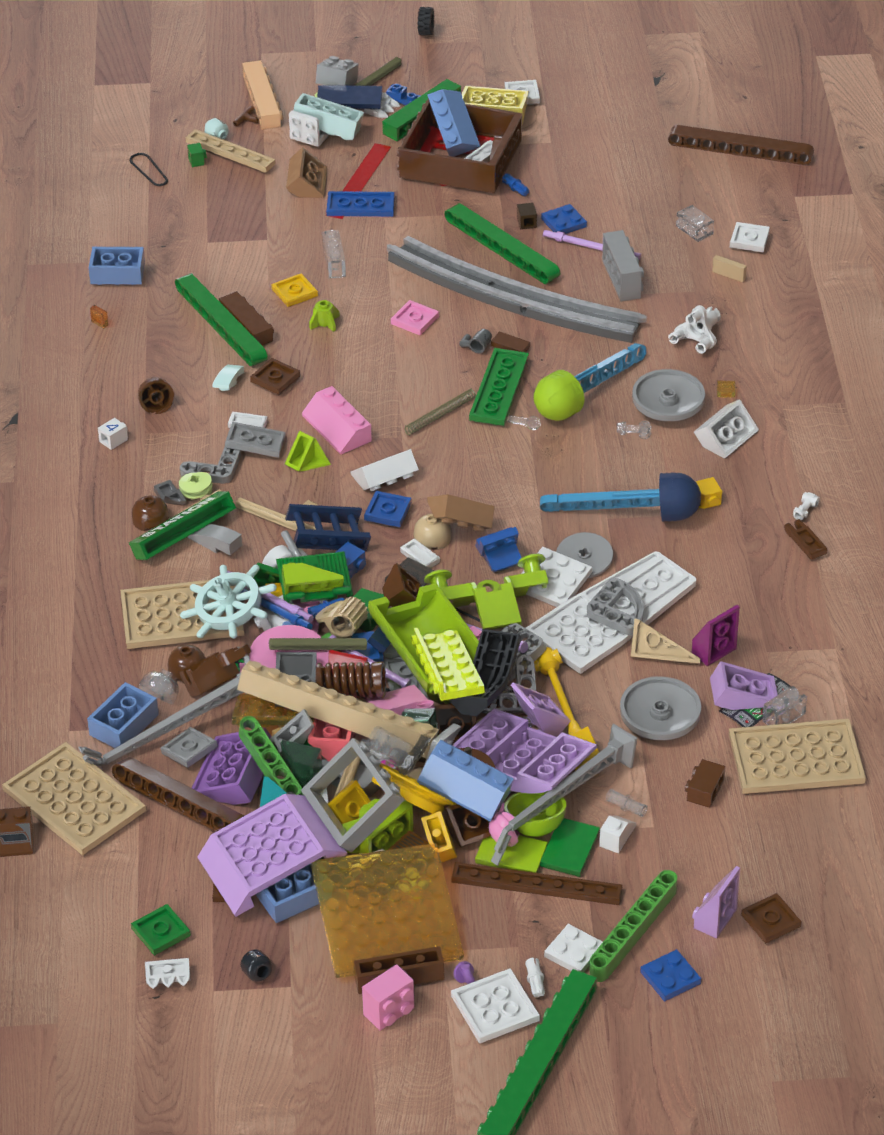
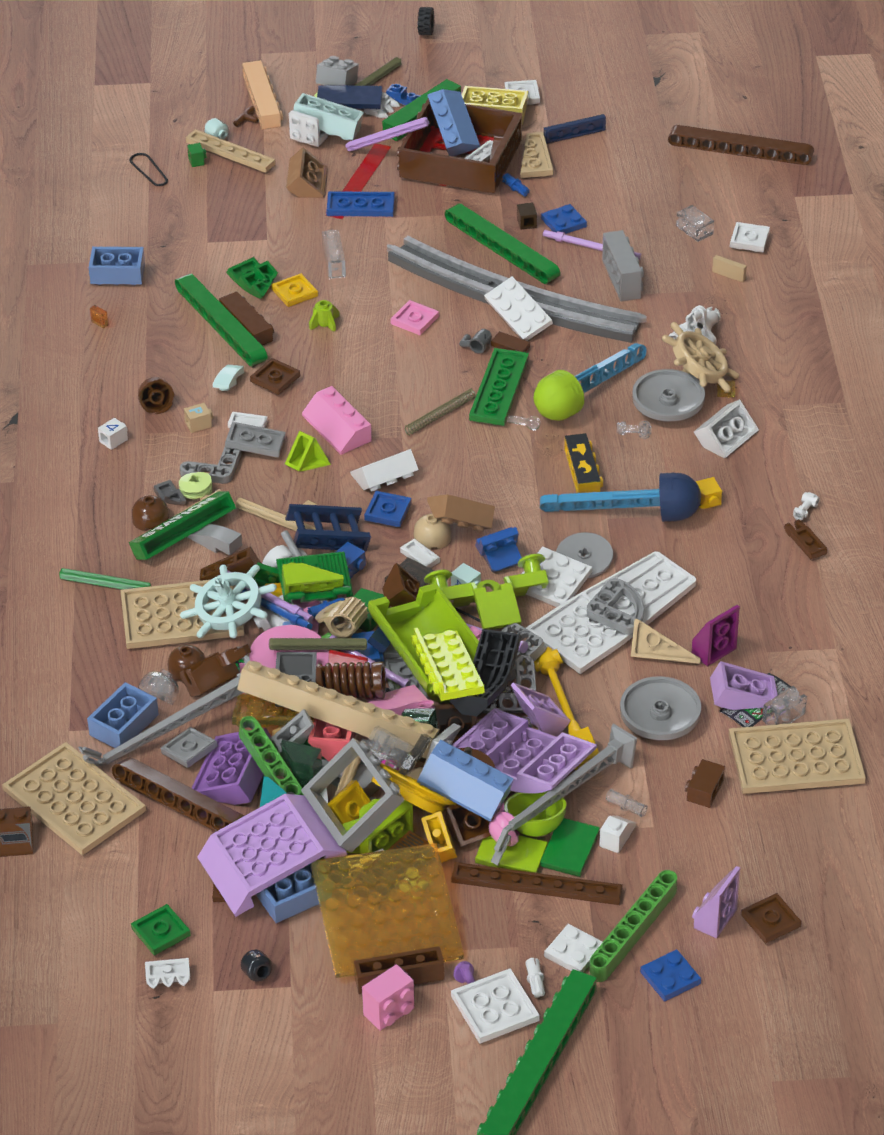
(101, 580): none -> axle
(198, 417): none -> tan brick
(238, 562): none -> reddish brown slope
(253, 276): none -> green slope
(387, 134): none -> lavender axle
(465, 574): none -> light aqua brick
(518, 309): none -> white plate
(536, 157): none -> tan wing
(575, 128): none -> dark blue tile
(582, 463): none -> brick
(700, 357): none -> tan piece

